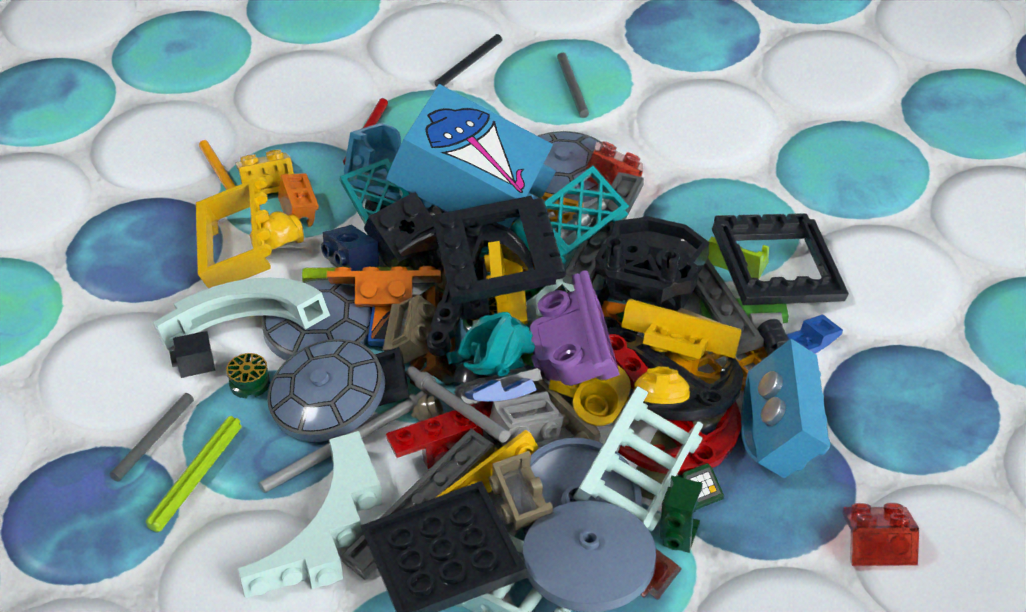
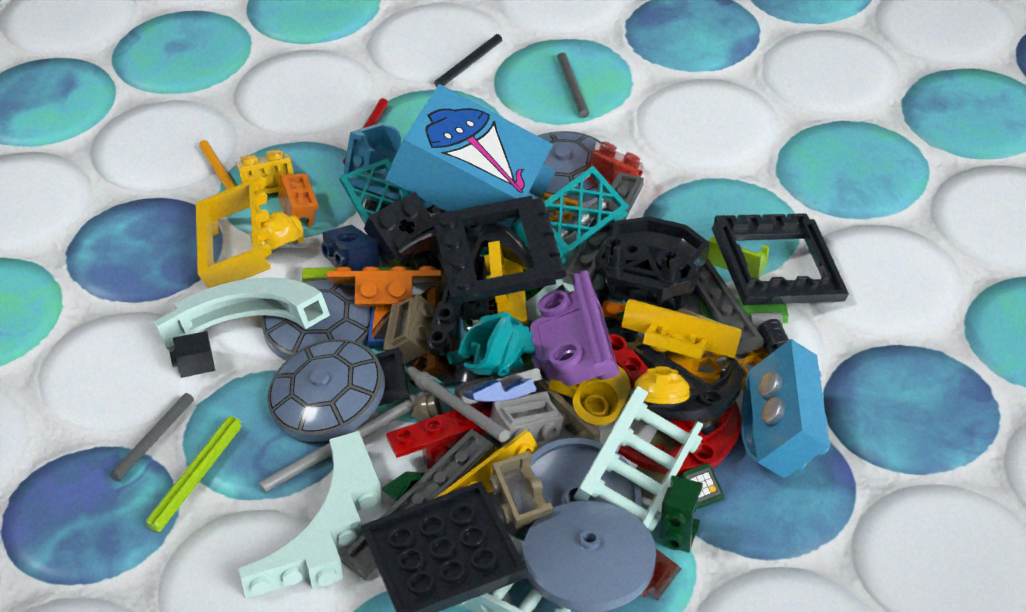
(248, 376): dark green wheel -> none
(401, 484): none -> dark green slope
(816, 333): blue slope -> none
(882, 535): clear red bracket -> none

